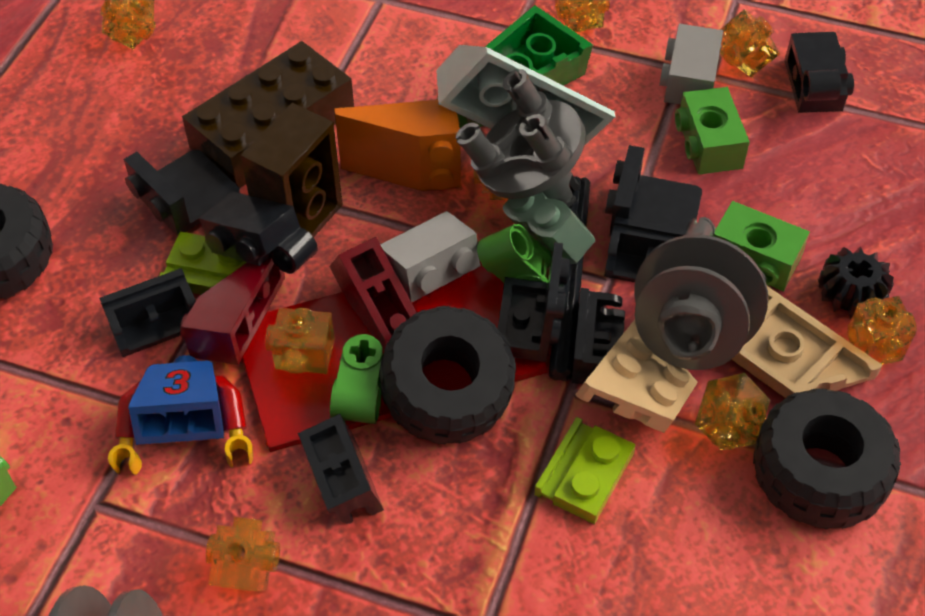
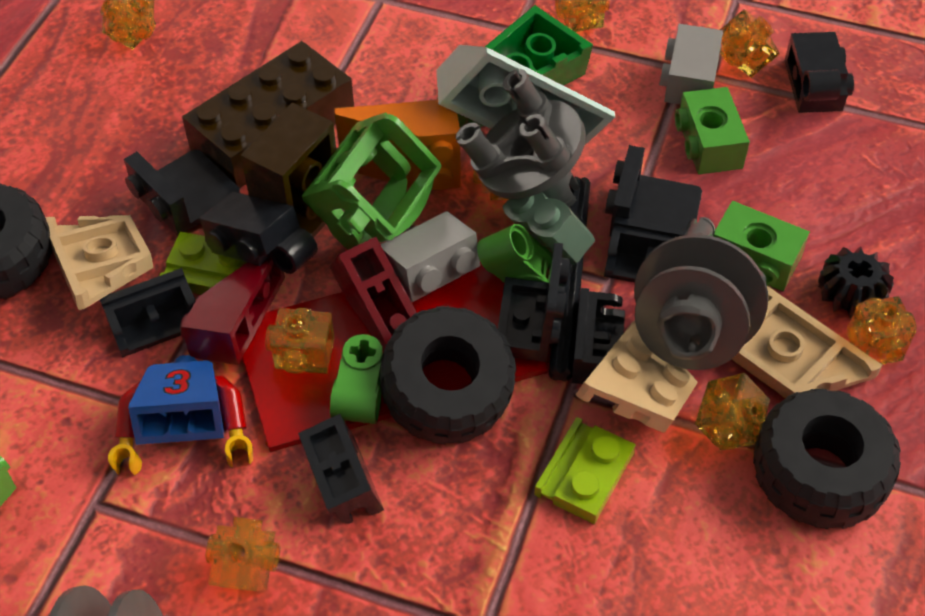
(98, 255): none -> tan wing
(393, 208): none -> bright green animal

